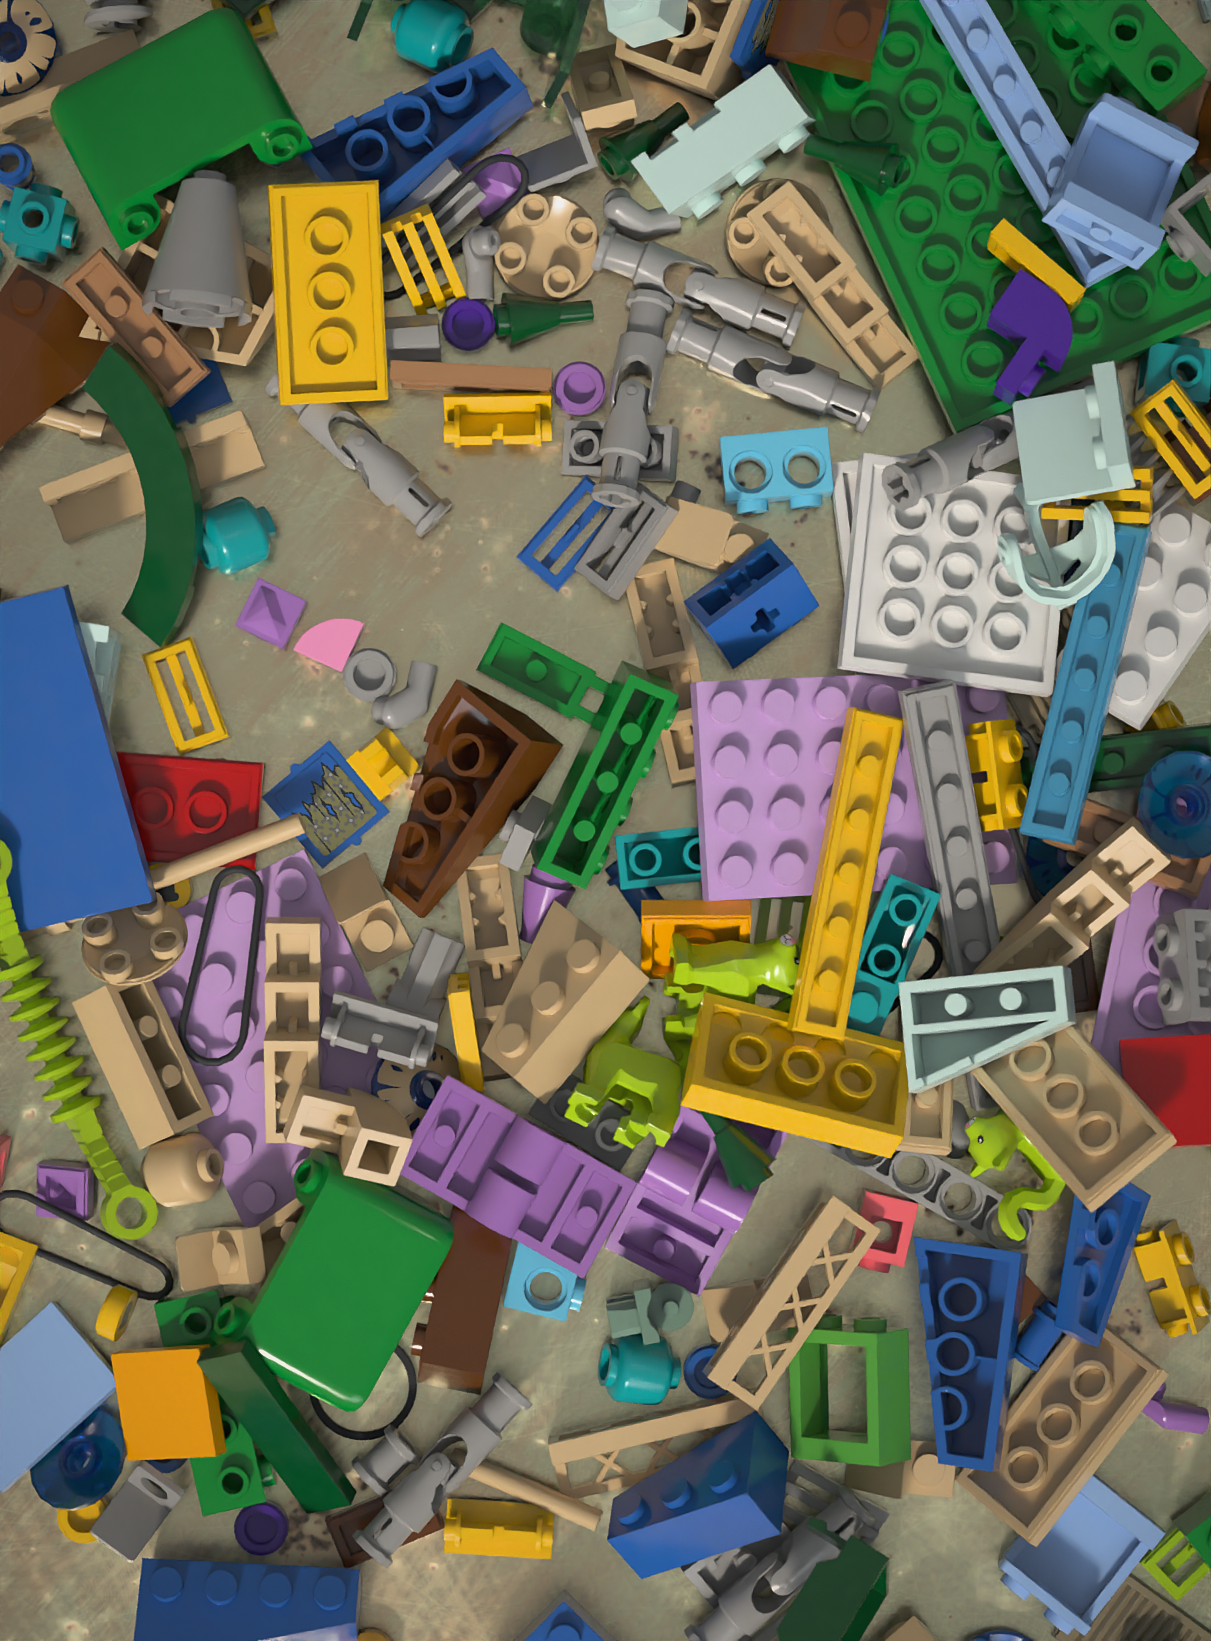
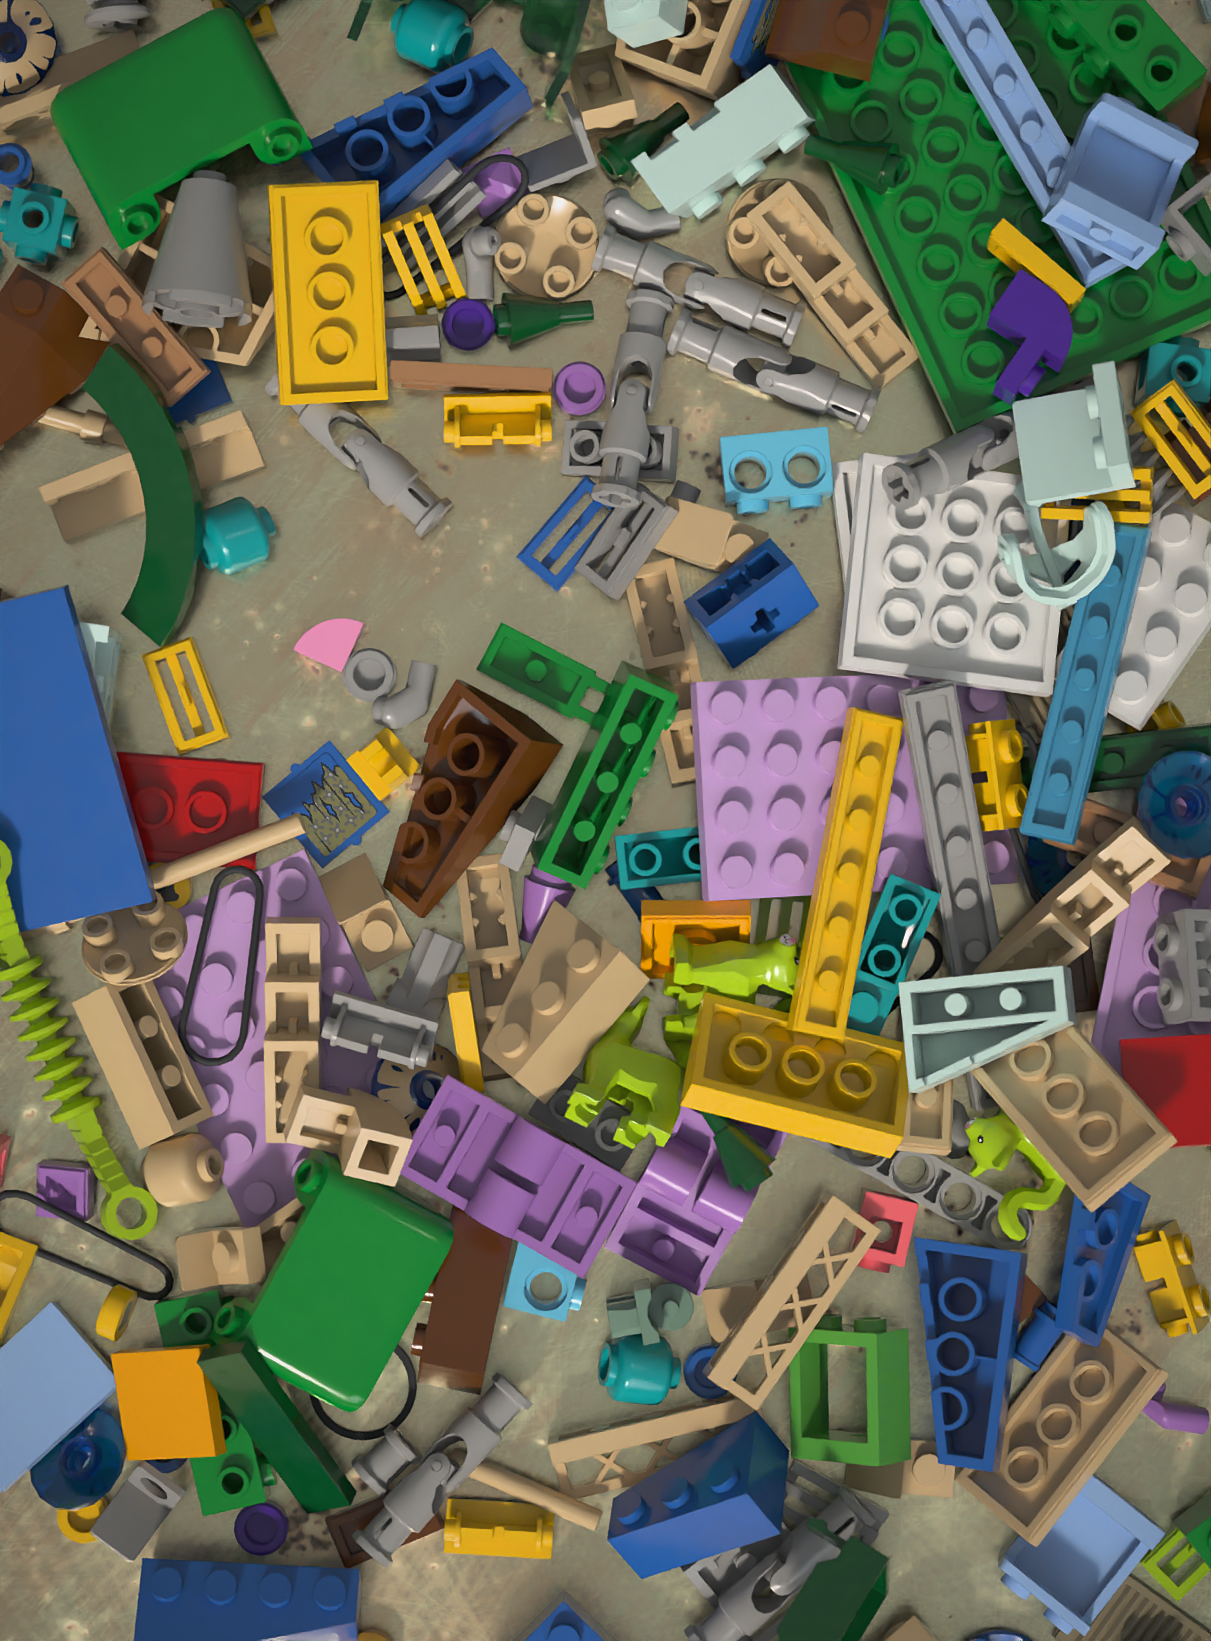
(271, 613): medium lavender tile -> none

